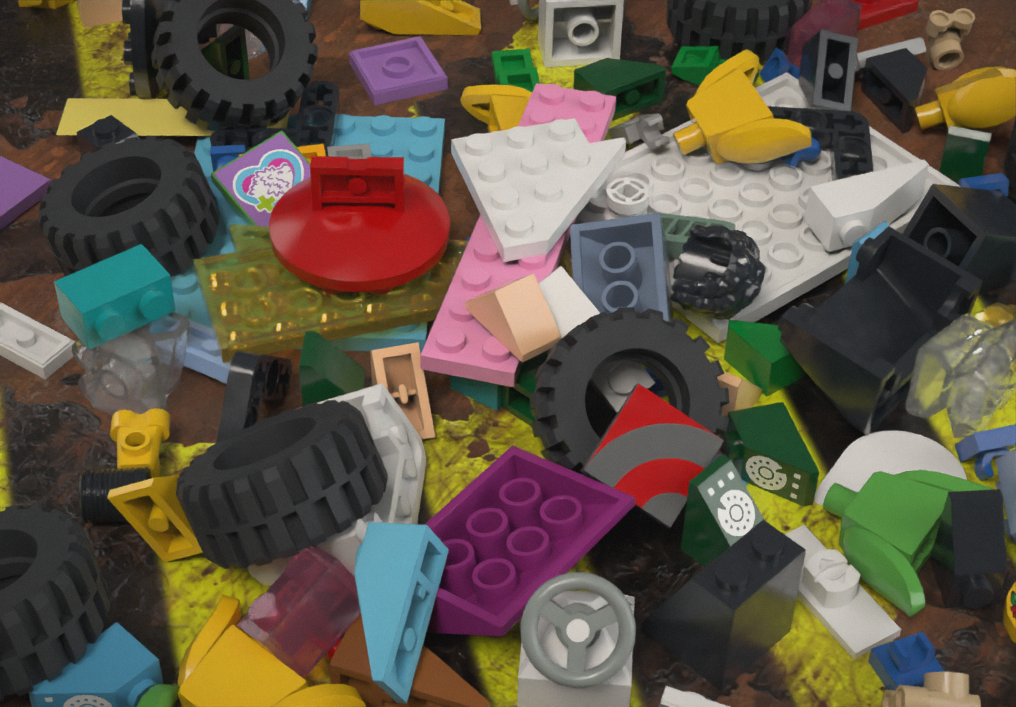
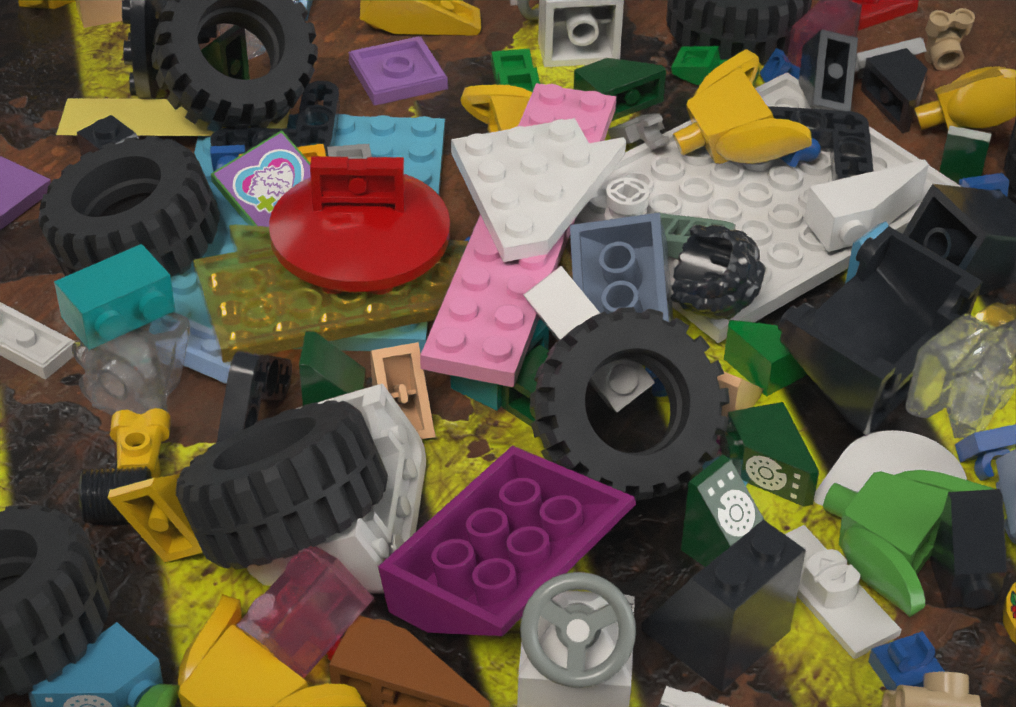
(396, 591): medium azure slope -> none
(517, 317): light nougat slope -> none
(652, 454): tile -> none

